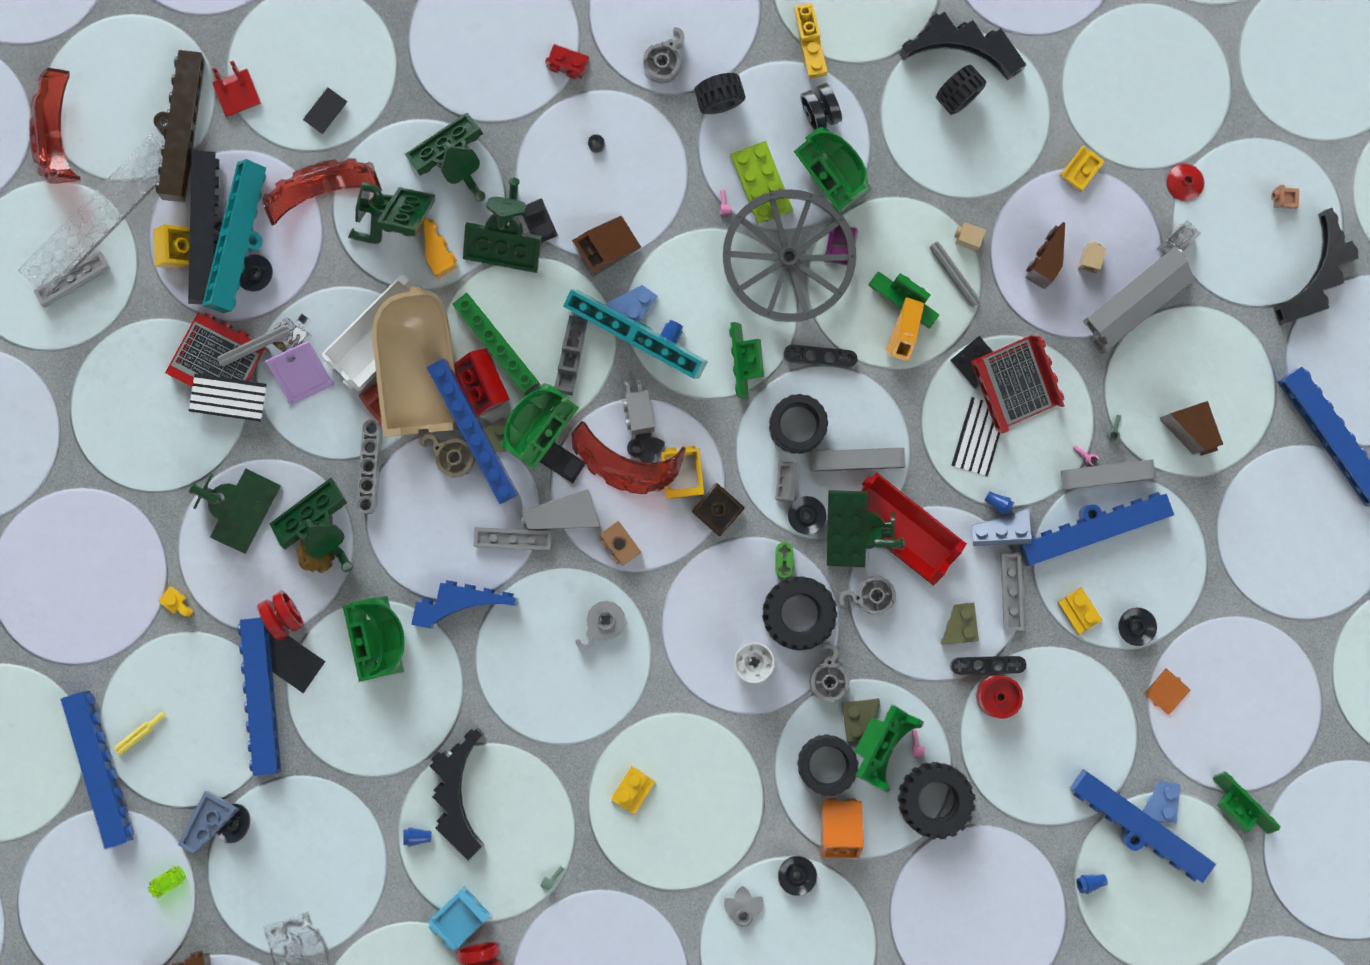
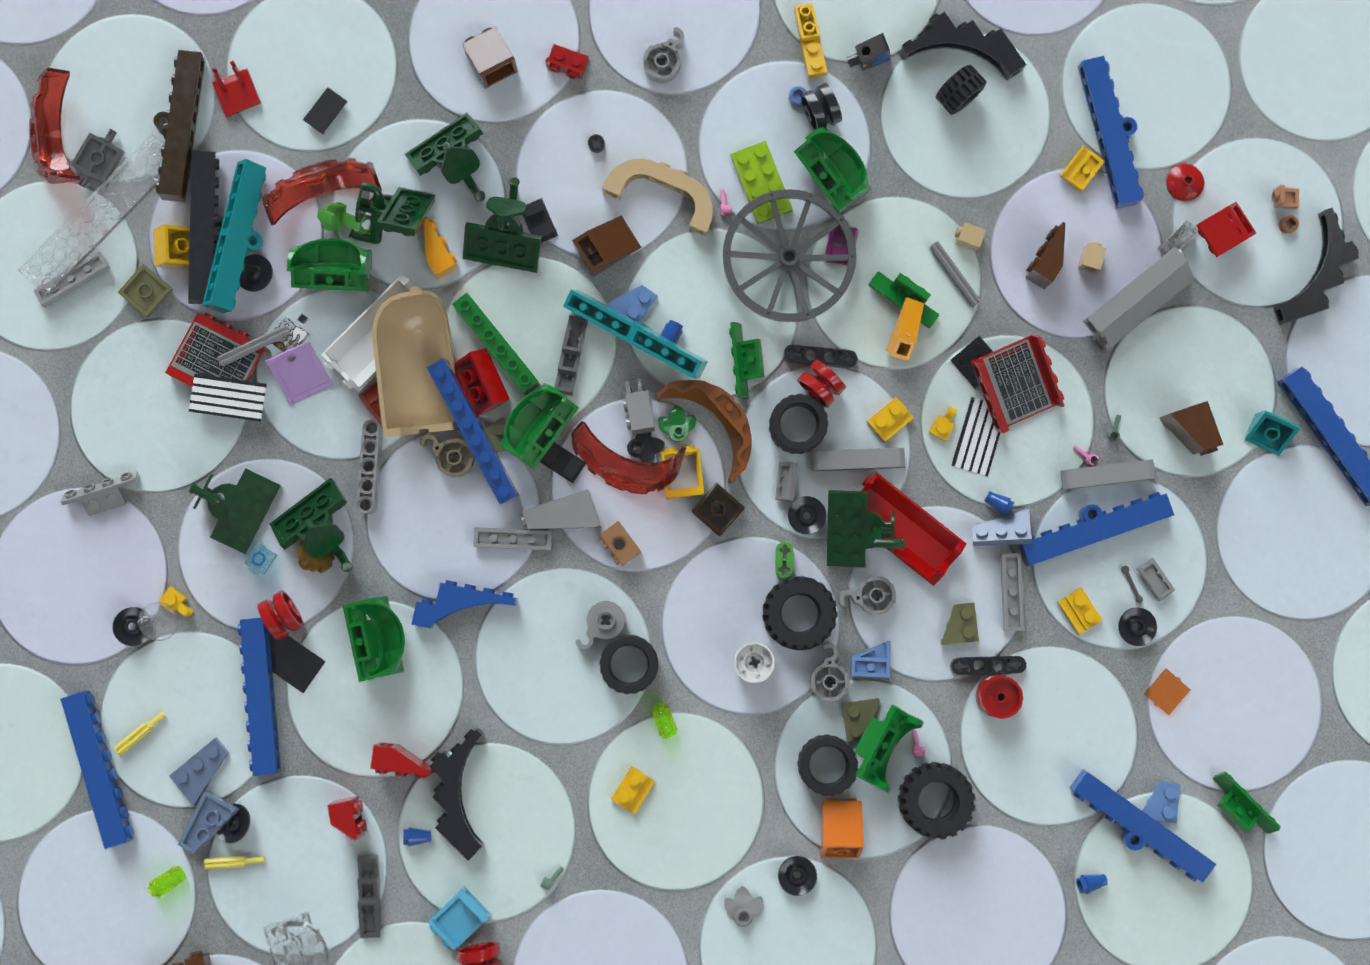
(97, 158): none -> dark grey plate
(103, 495): none -> light grey bracket
(121, 630): none -> black dish
(145, 290): none -> olive plate
(151, 627): none -> clear dish
(197, 772): none -> sand blue wing
(230, 862): none -> light yellow axle
(260, 559): none -> clear light blue brick
(332, 264): none -> green piece
(337, 217): none -> bright green piece
(347, 817): none -> red slope
(369, 896): none -> dark grey slope
(397, 759): none -> red slope
(490, 57): none -> slope
(610, 678): none -> black tyre
(664, 720): none -> clear neon green head
(665, 176): none -> tan arch
(677, 421): none -> green plate
(719, 93): black tyre -> none
(724, 408): none -> dark orange windscreen
(794, 96): none -> medium blue tile
(821, 383): none -> red wheel
(872, 662): none -> medium blue wing
(876, 51): none -> black torso
(890, 419): none -> yellow plate
(942, 426): none -> yellow plate
(1110, 132): none -> blue hinge
(1125, 569): none -> dark grey hinge
(1155, 579): none -> light grey plate
(1225, 229): none -> red slope
(1271, 432): none -> teal slope
(1283, 227): none -> dark orange bush

